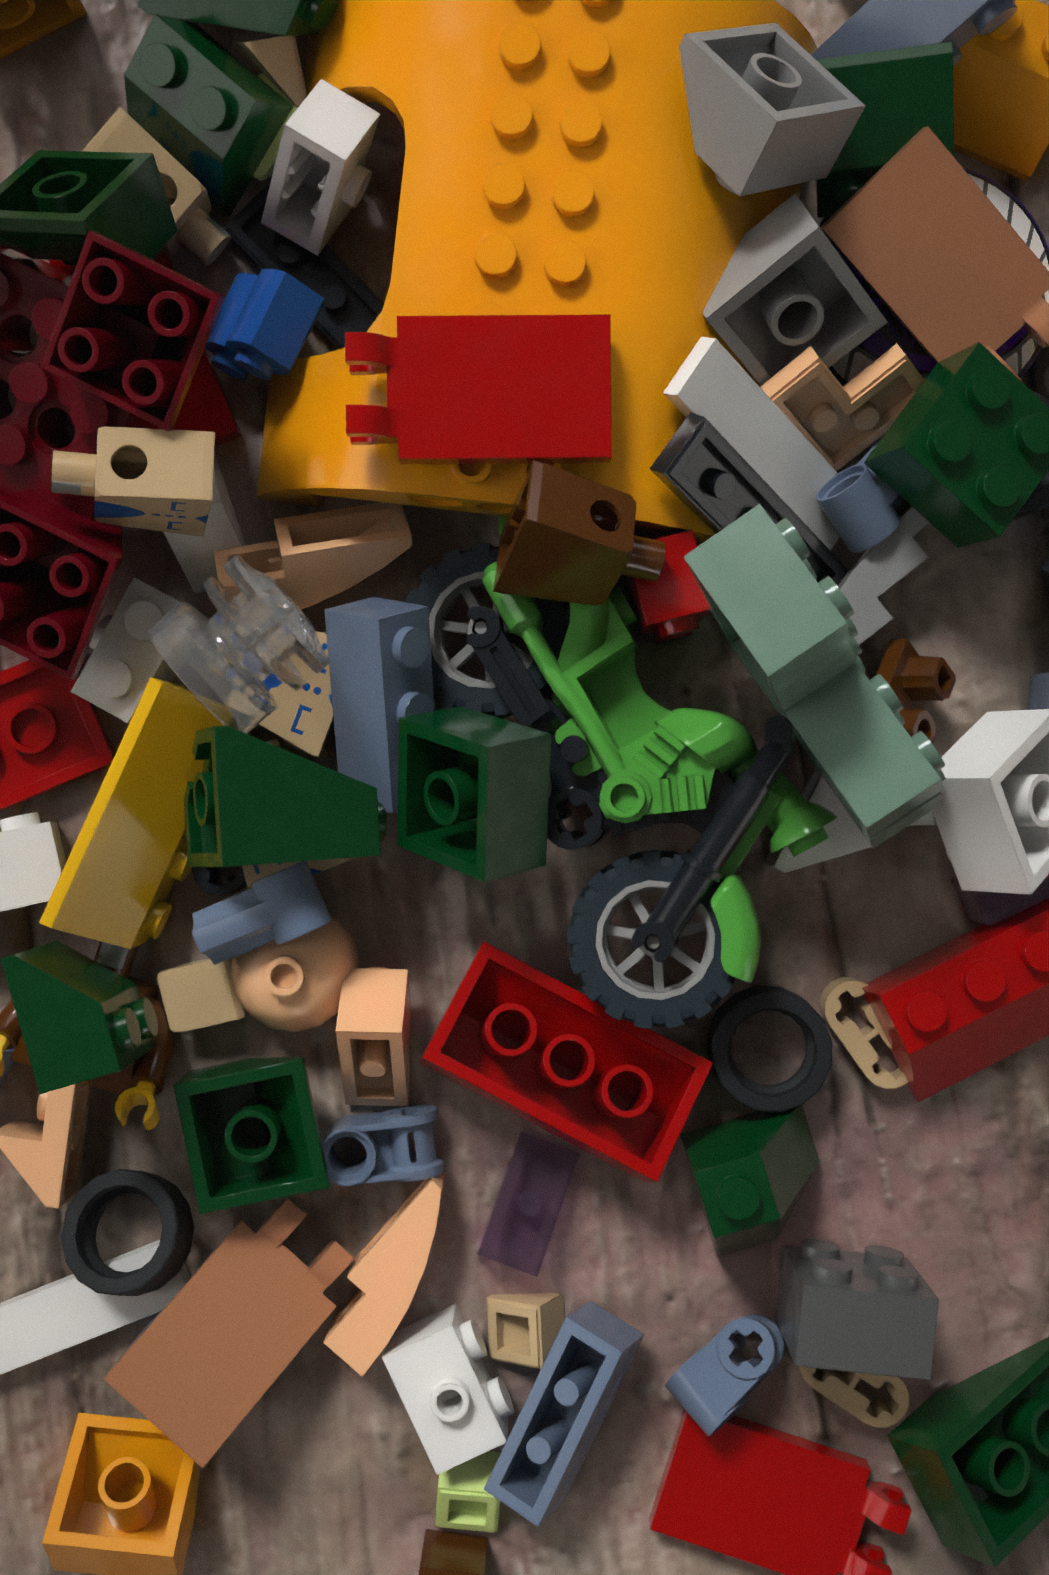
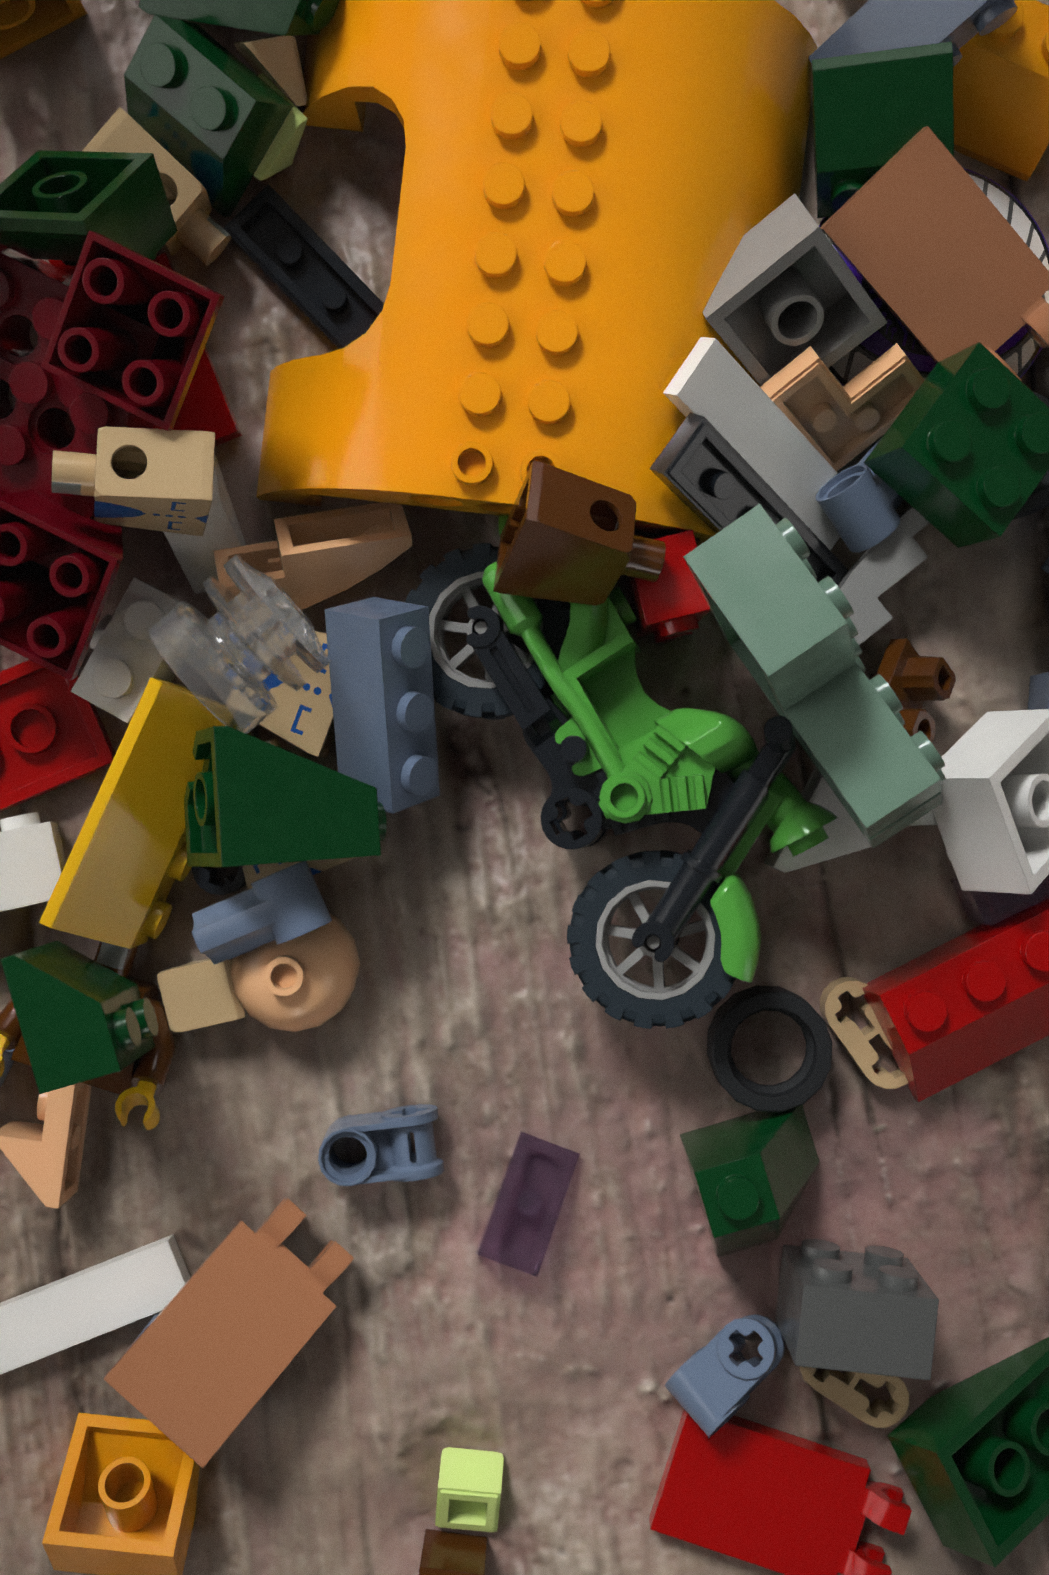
(81, 1226): black tyre -> none
(250, 1132): dark green slope -> none
(263, 324): blue brick -> none
(320, 167): white brick -> none
(374, 1036): light nougat slope -> none
(387, 1278): light nougat slope -> none
(448, 1388): white brick -> none
(473, 792): dark green brick -> none
(488, 389): red tile -> none
(523, 1326): tan slope -> none
(563, 1412): sand blue brick -> none
(566, 1063): red slope -> none
(763, 108): light grey slope -> none

